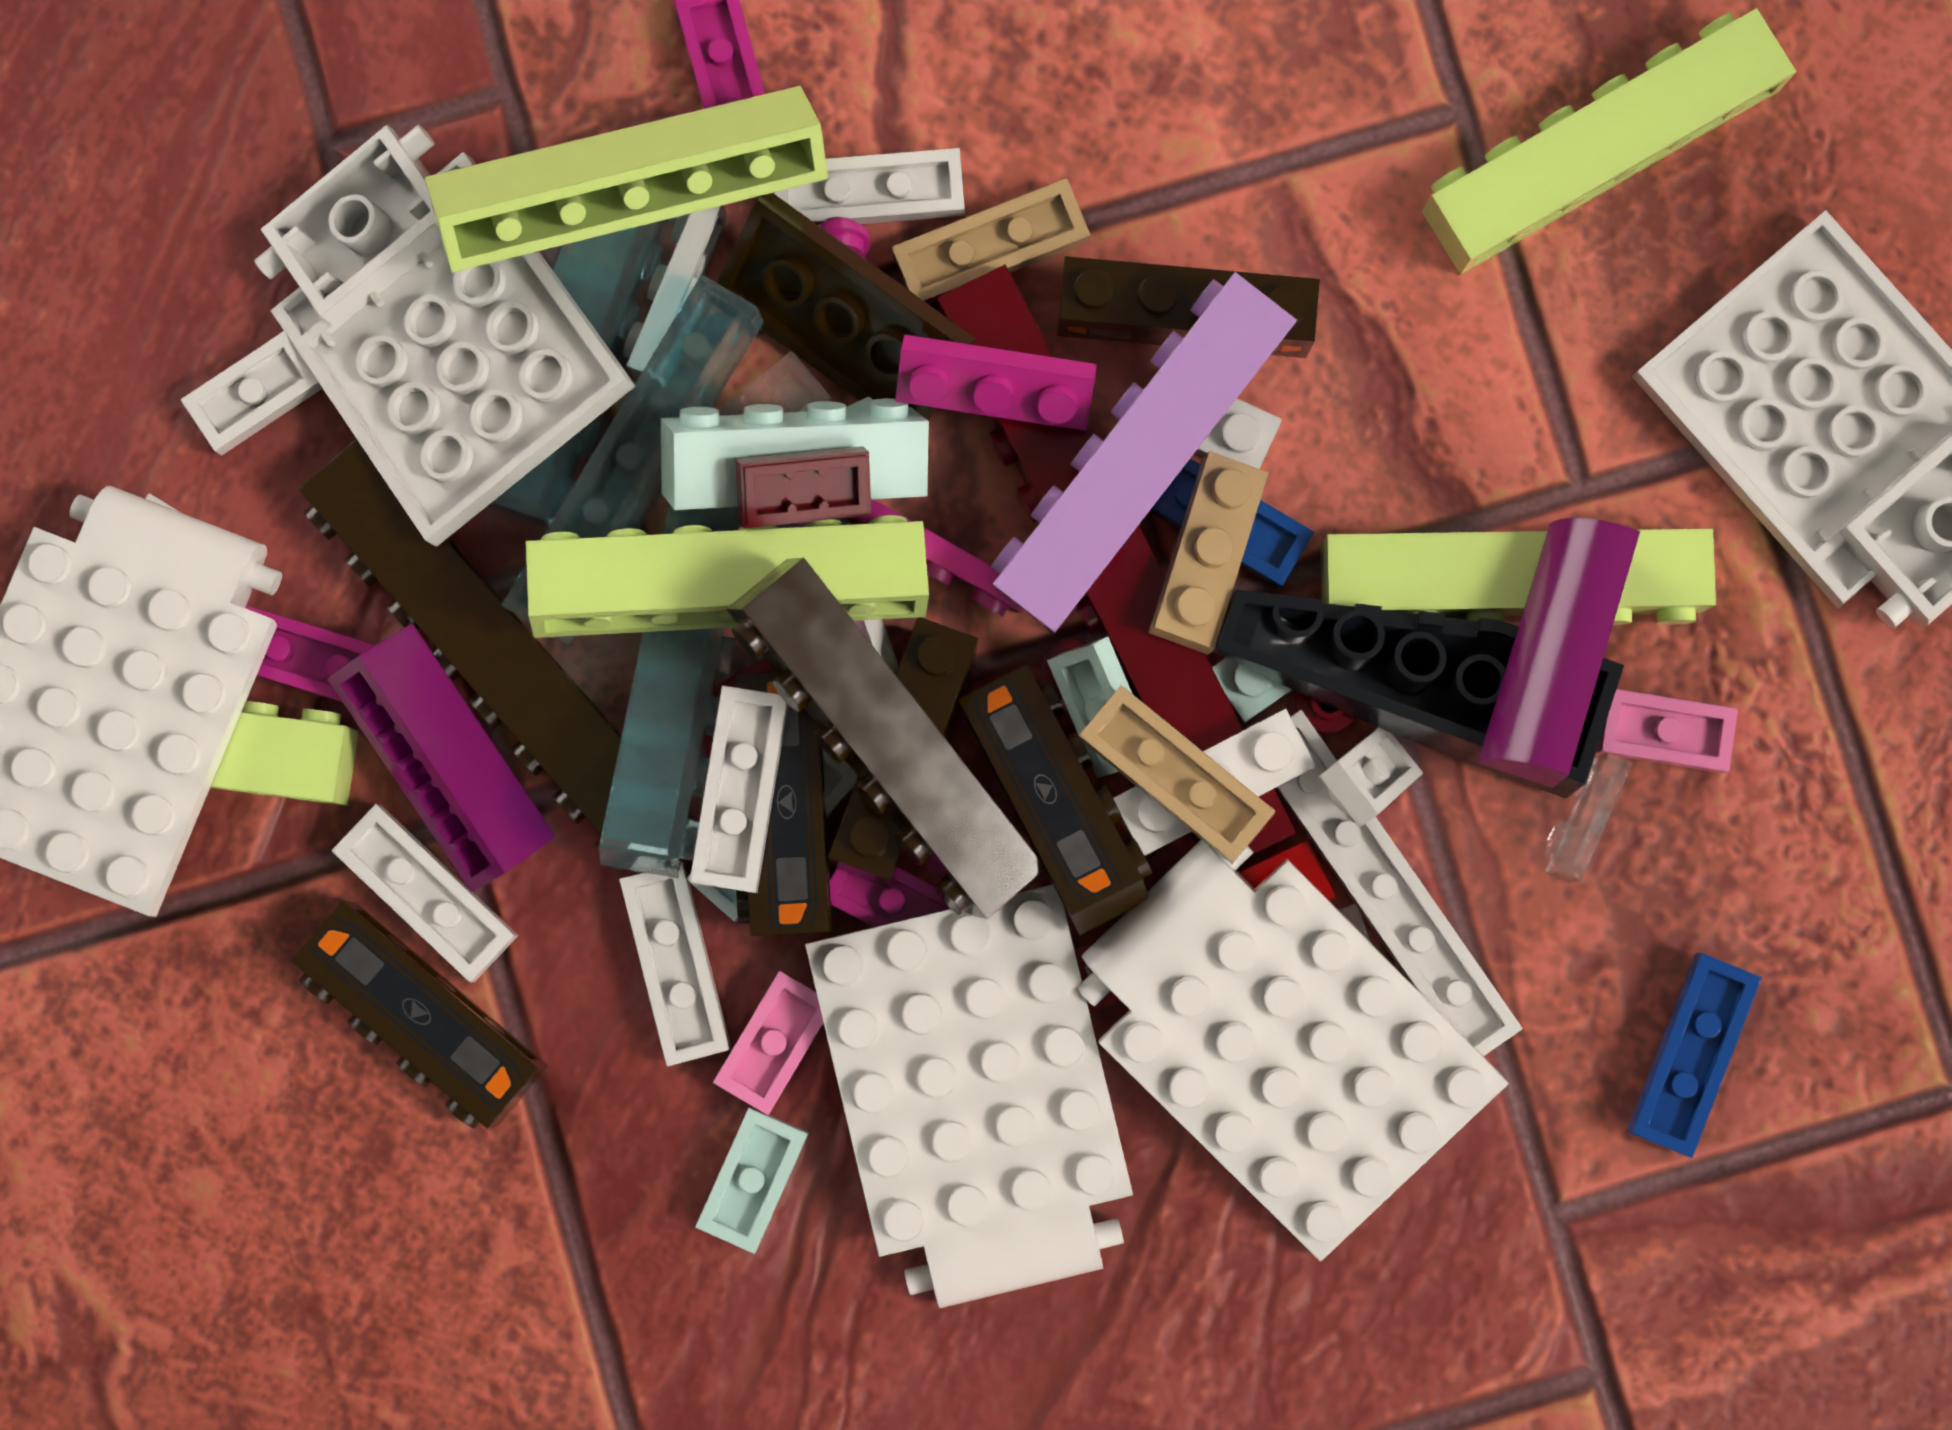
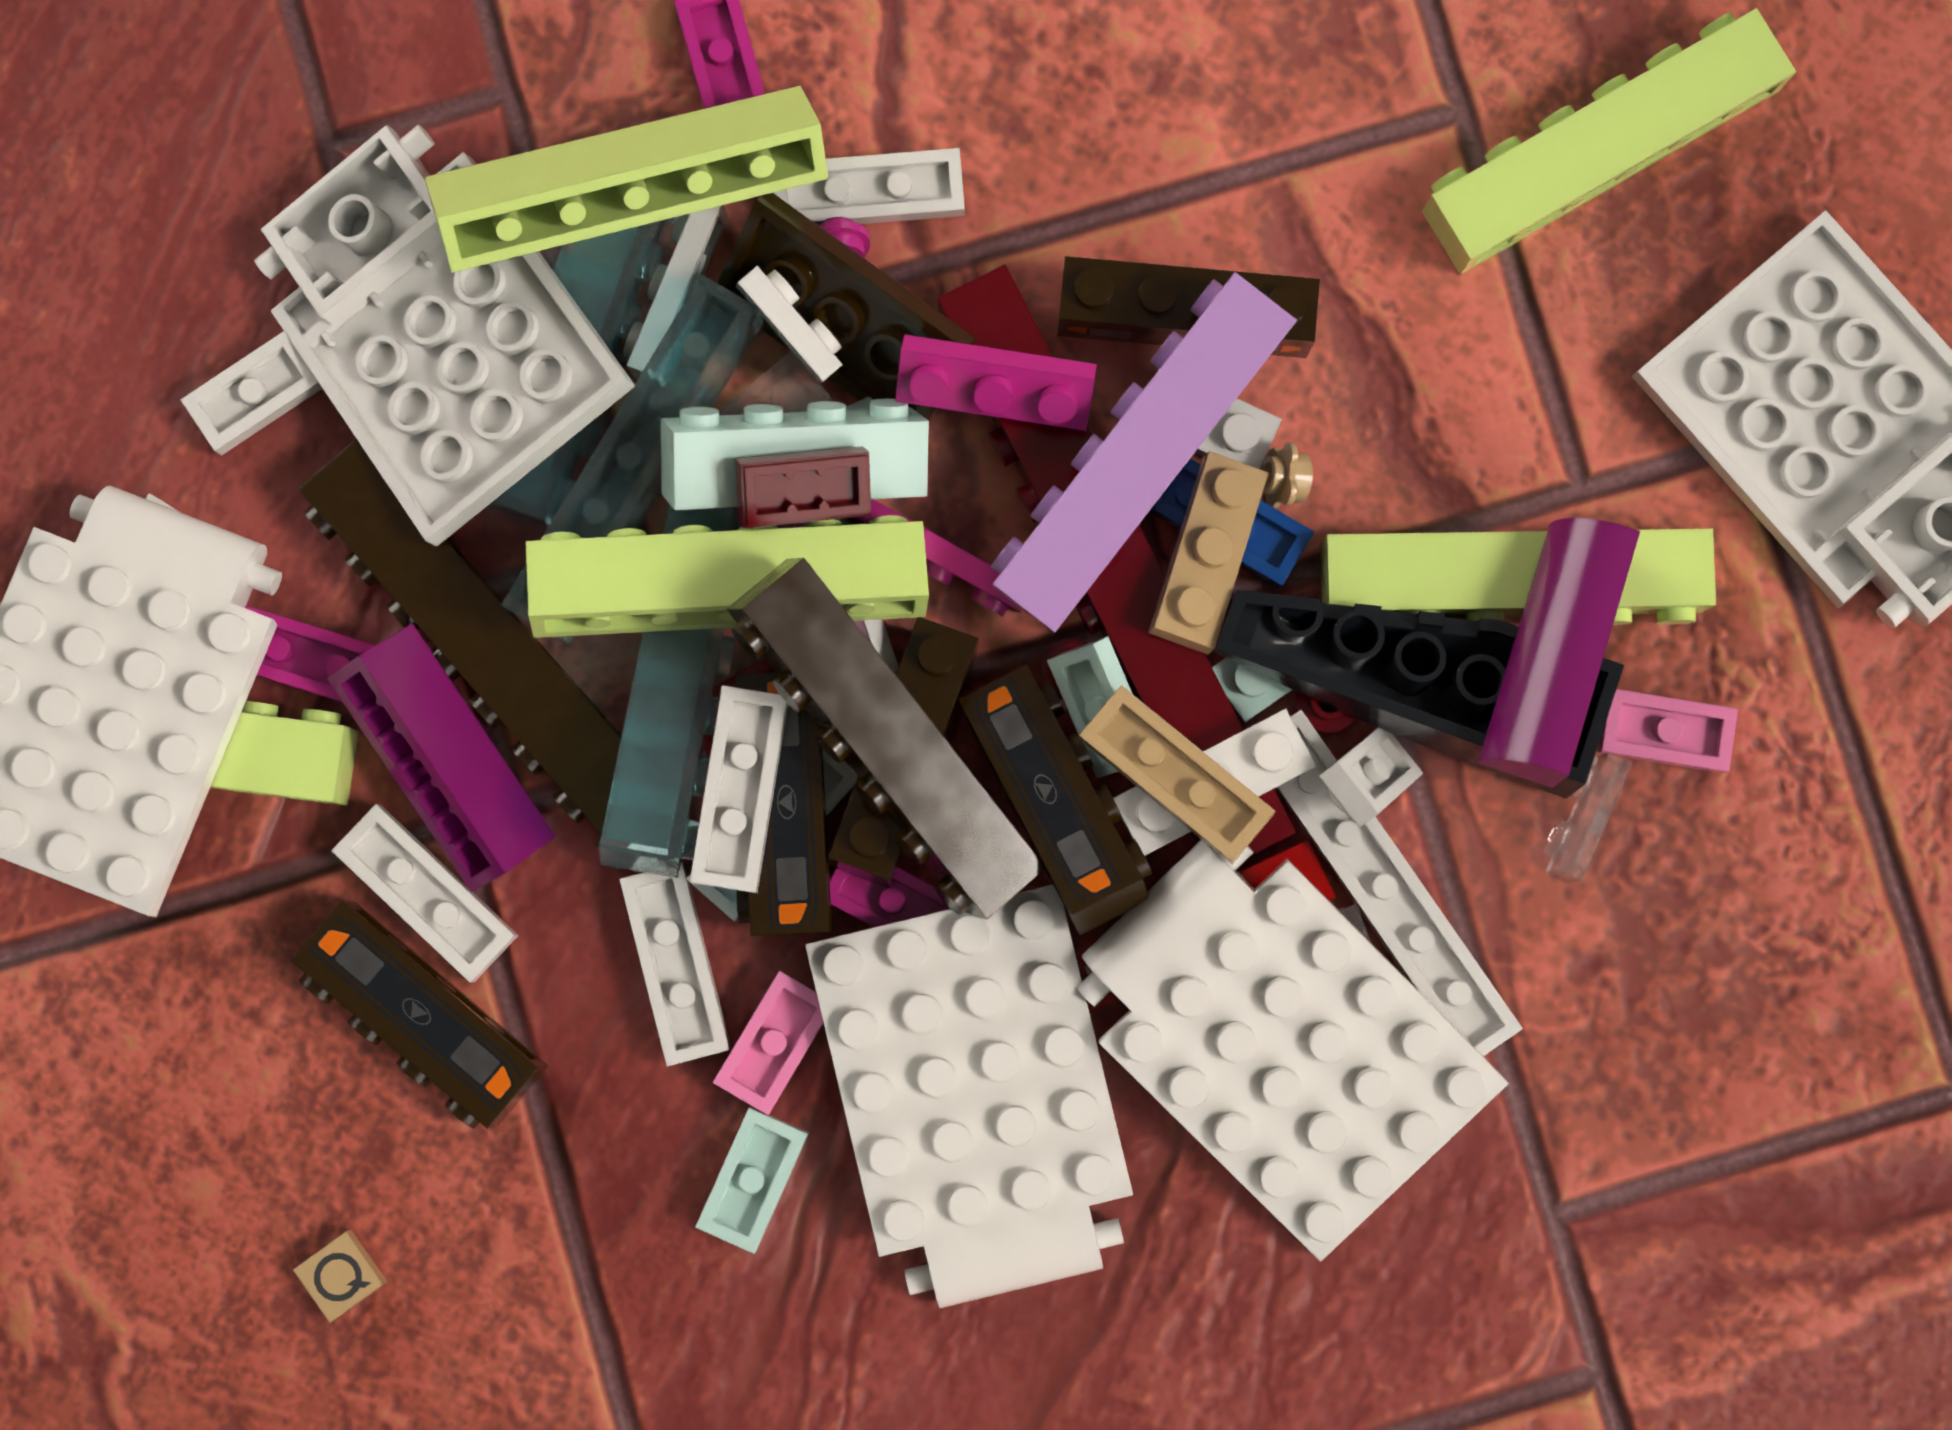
(340, 1275): none -> tan tile
(810, 343): none -> white plate
(1007, 234): tan plate -> none
(1288, 475): none -> tan plate
(1694, 1054): blue plate -> none

